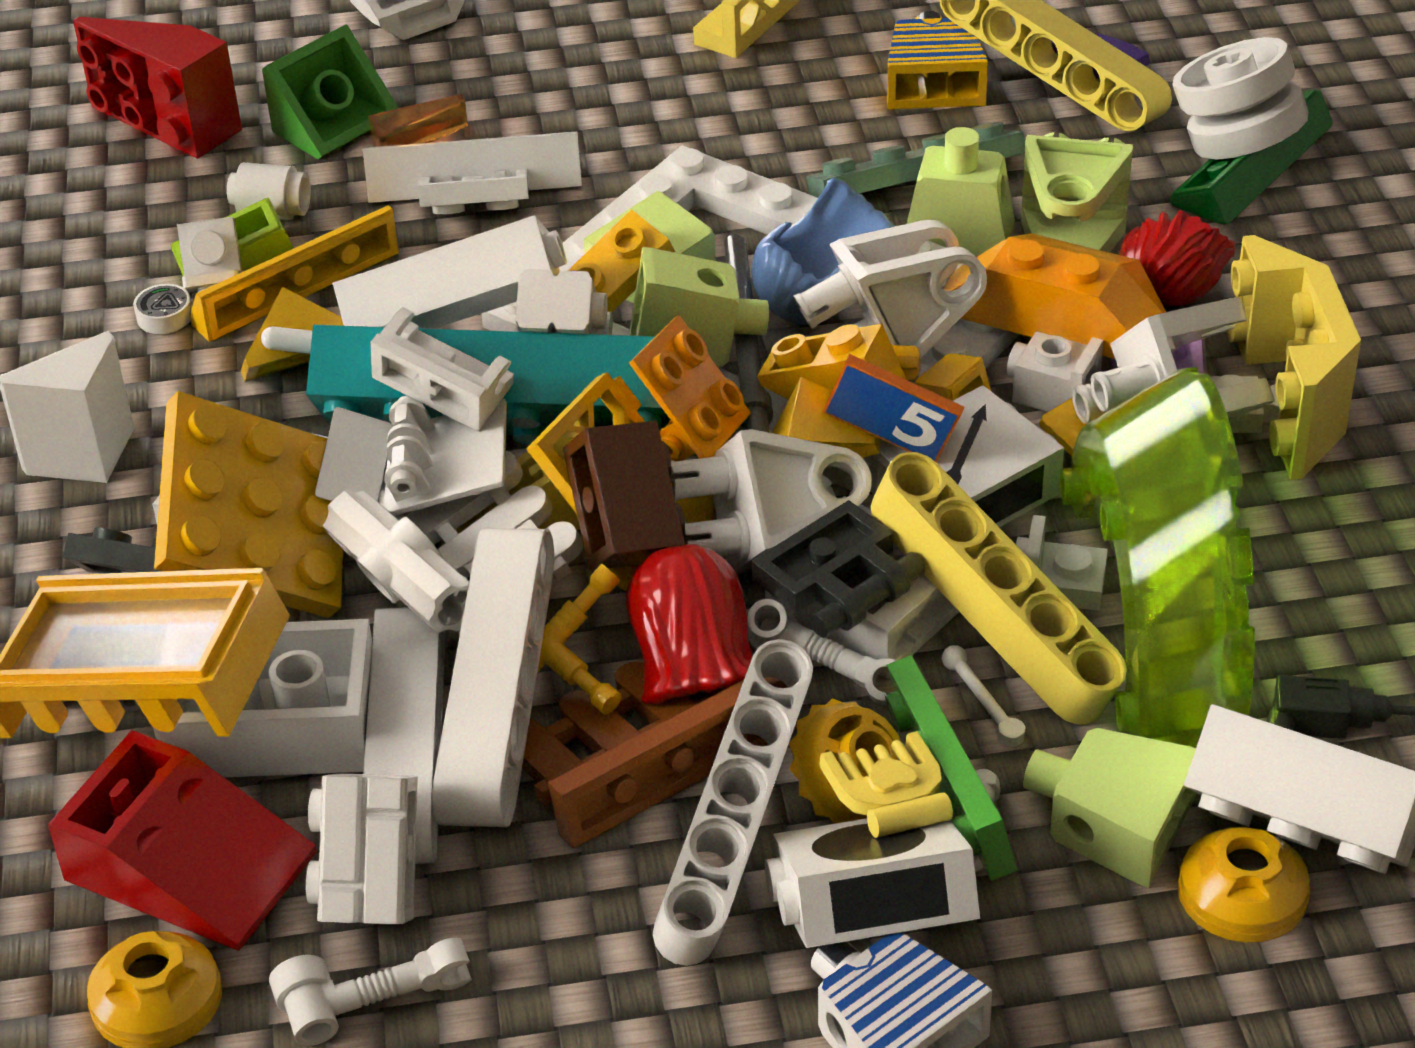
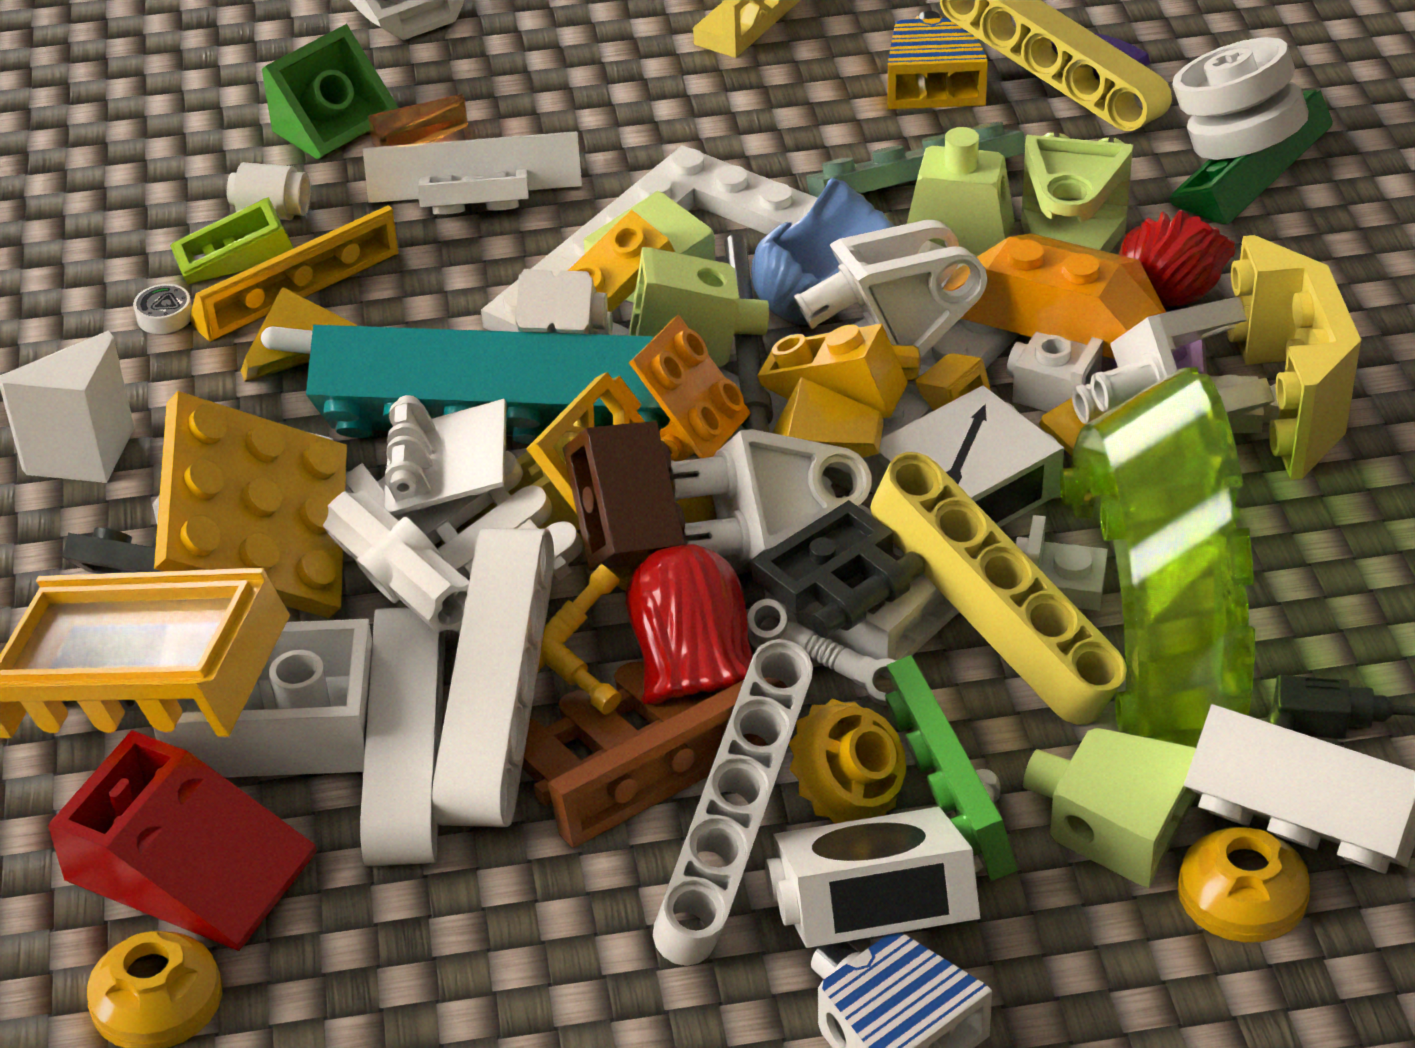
(161, 80): red slope -> none
(208, 252): white bracket -> none
(312, 1000): white brick -> none
(353, 455): white sticker -> none
(364, 848): white brick -> none
(438, 373): white hinge -> none
(451, 279): white brick -> none
(892, 408): blue panel -> none
(895, 792): light yellow piece -> none
(1011, 730): white hinge -> none

